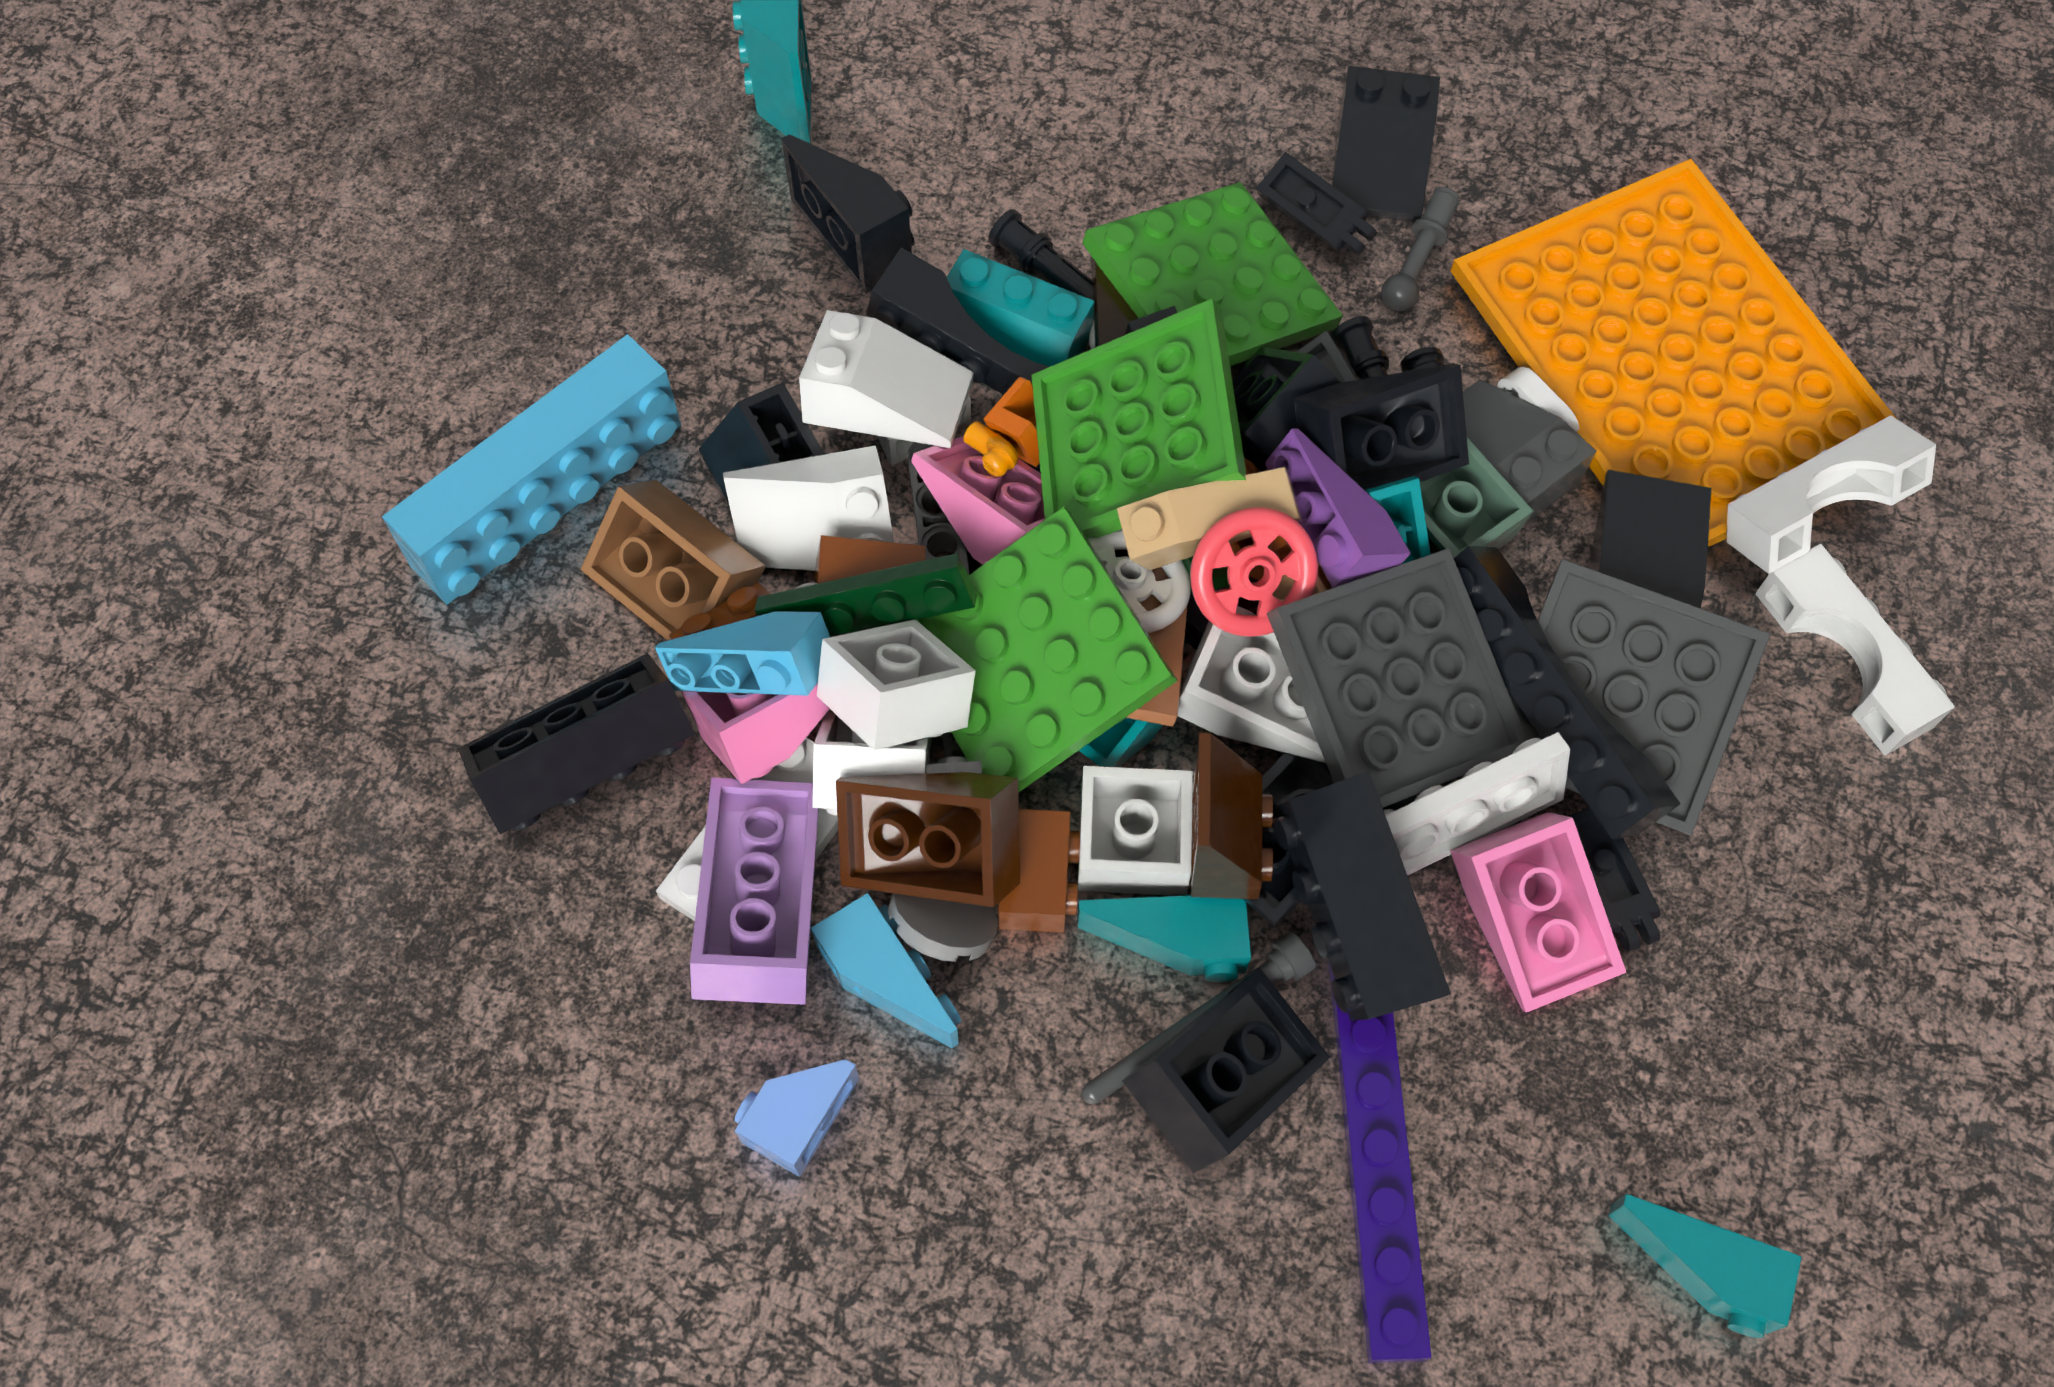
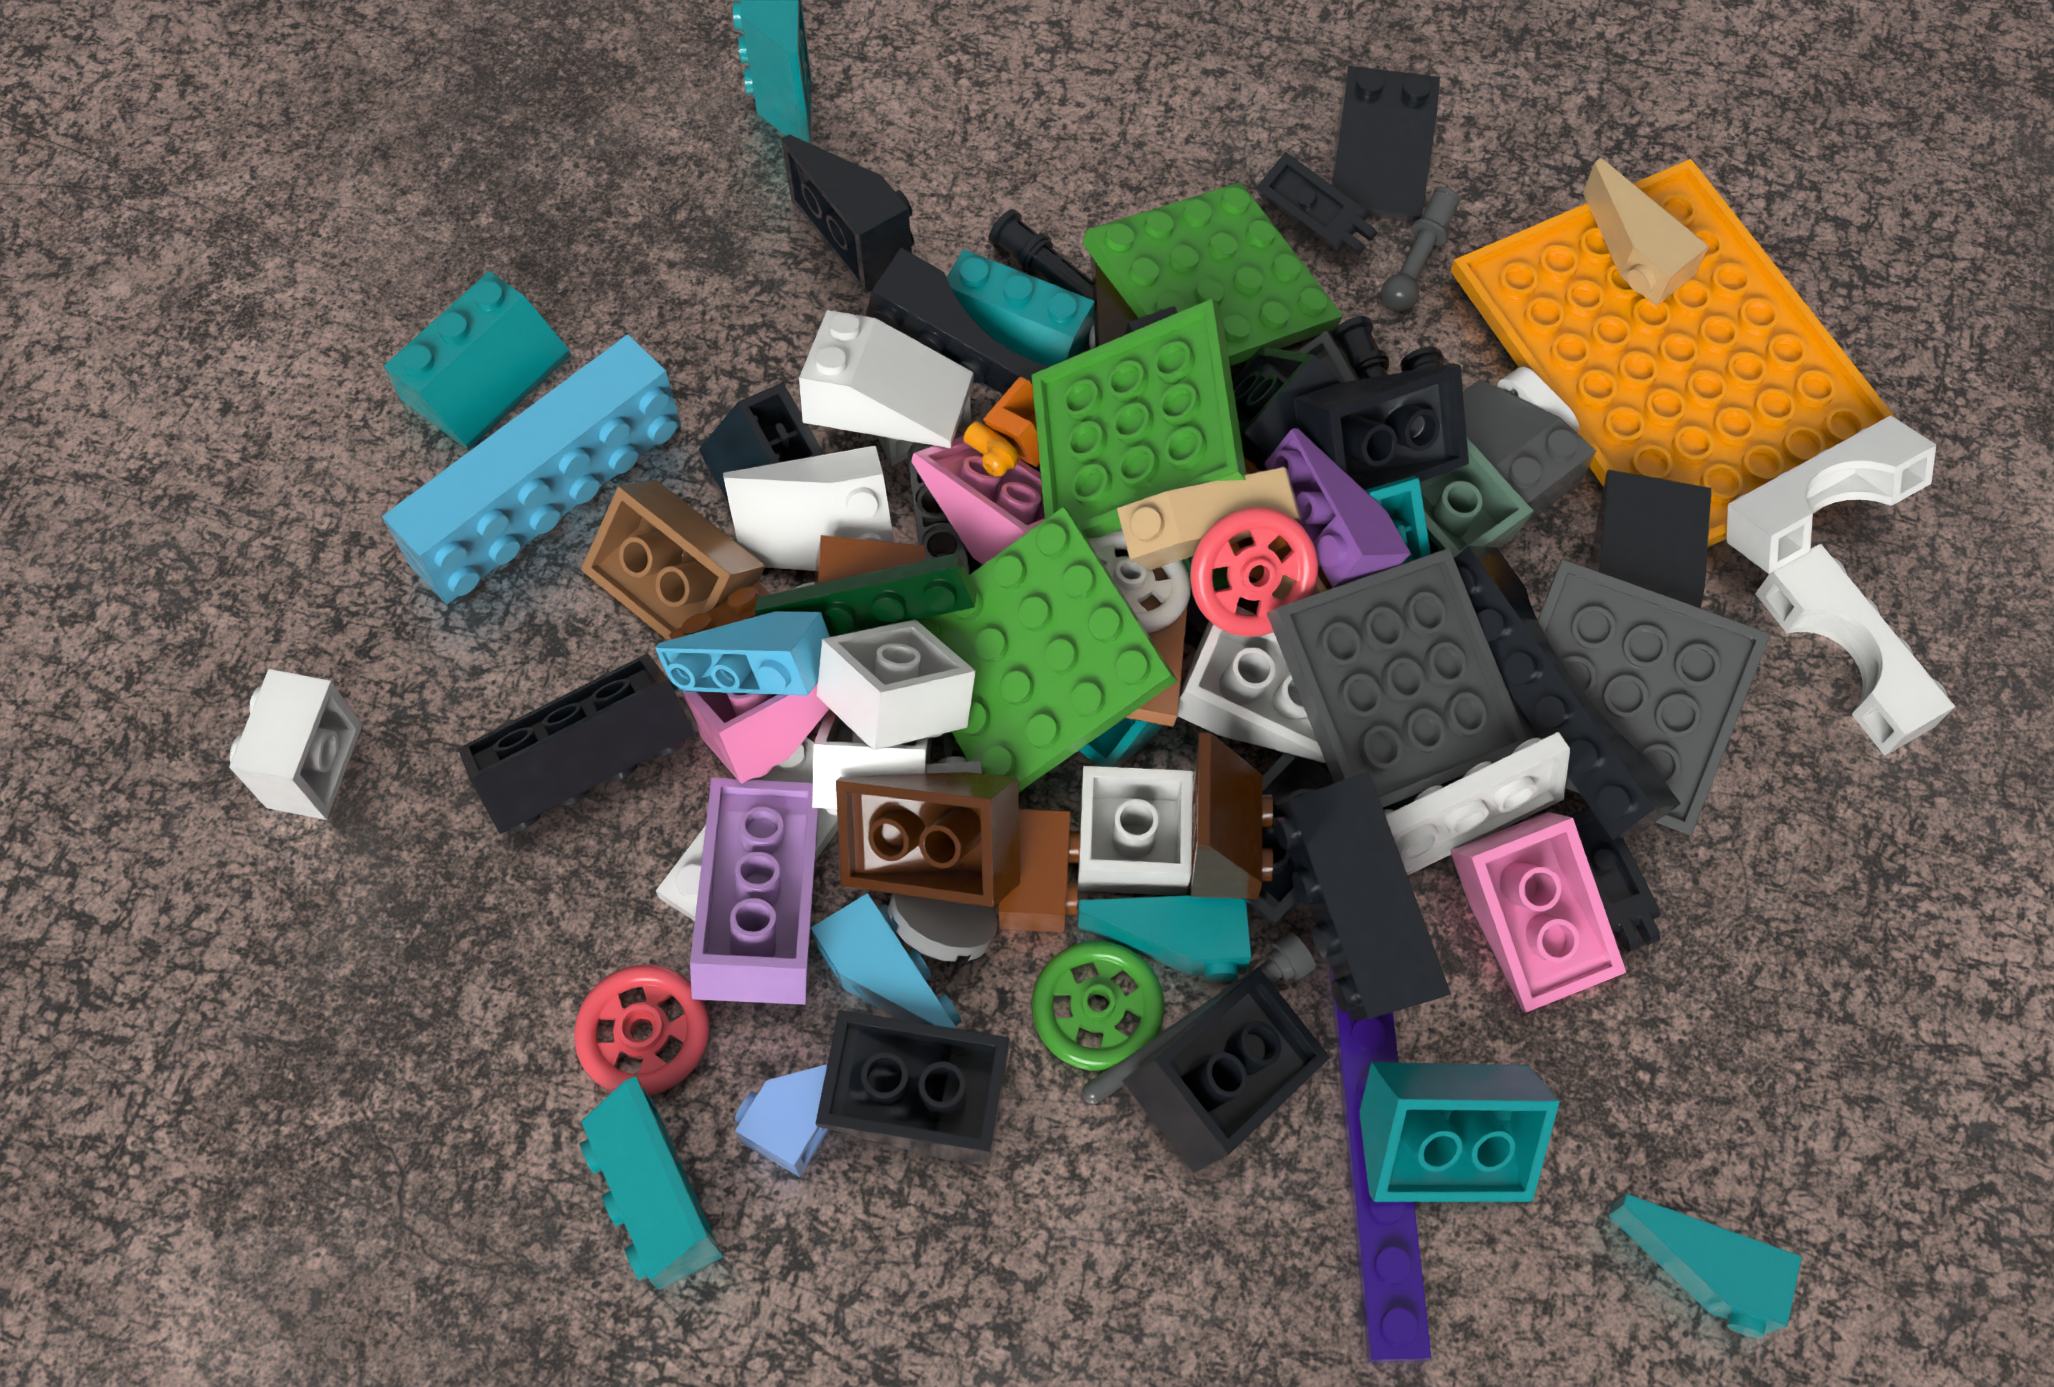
(295, 744): none -> white brick
(477, 360): none -> teal slope
(605, 1004): none -> coral plate
(647, 1187): none -> teal slope
(914, 1086): none -> black slope
(1058, 980): none -> bright green plate
(1455, 1131): none -> teal slope
(1644, 240): none -> tan slope

